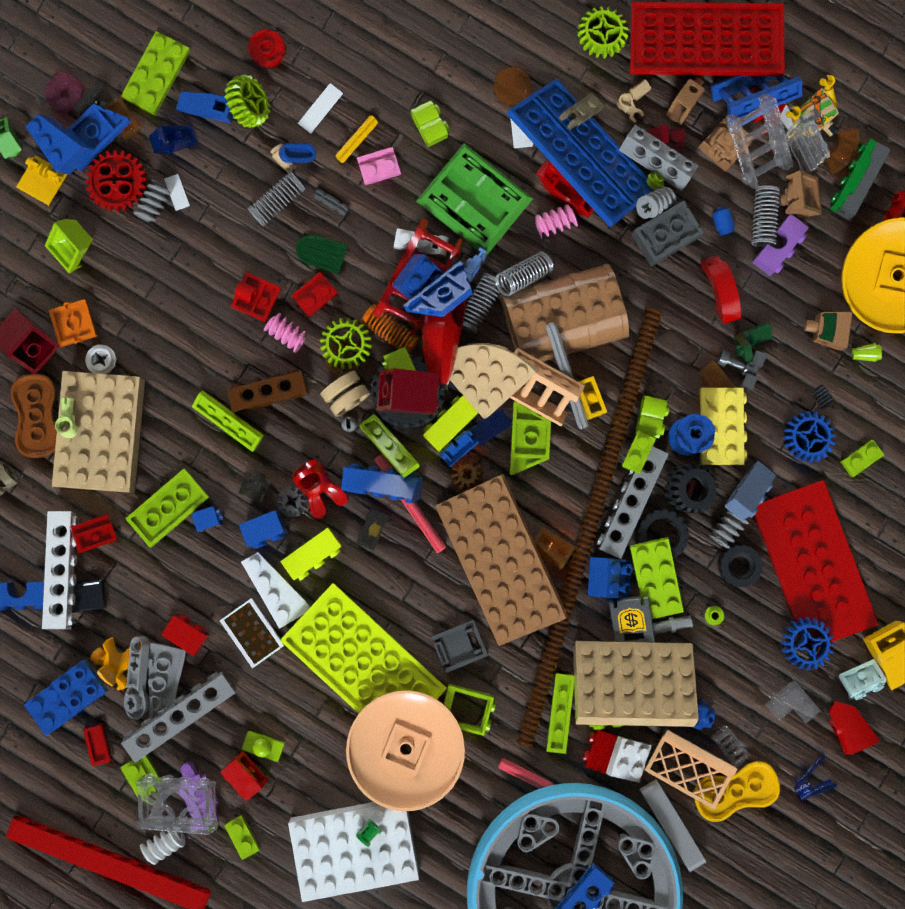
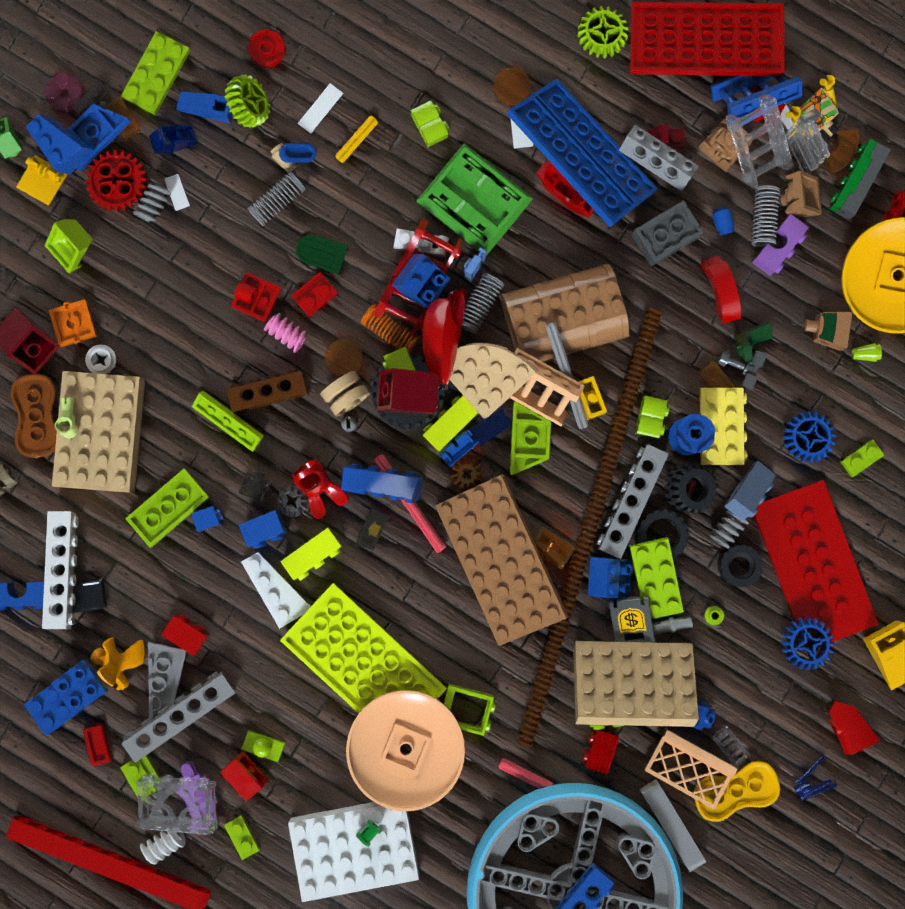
(93, 533): red plate -> none
(135, 698): light grey beam -> none
(252, 633): tile -> none
(331, 202): dark grey axle -> none
(342, 351): lime gear -> none
(378, 166): bright pink plate -> none
(389, 445): lime plate -> none
(442, 294): blue wing -> none
(456, 647): dark grey container -> none
(506, 275): light grey piece -> none
(555, 220): bright pink piece -> none
(560, 713): lime plate -> none
(582, 110): dark tan hinge -> none
(626, 100): tan bar -> none
(628, 759): white plate -> none
(639, 452): lime plate -> none
(655, 181): lime plate -> none
(656, 202): light grey piece -> none
(688, 98): medium nougat torso -> none
(792, 698): clear plate -> none
(822, 396): black sticker -> none
(863, 679): light aqua bracket -> none

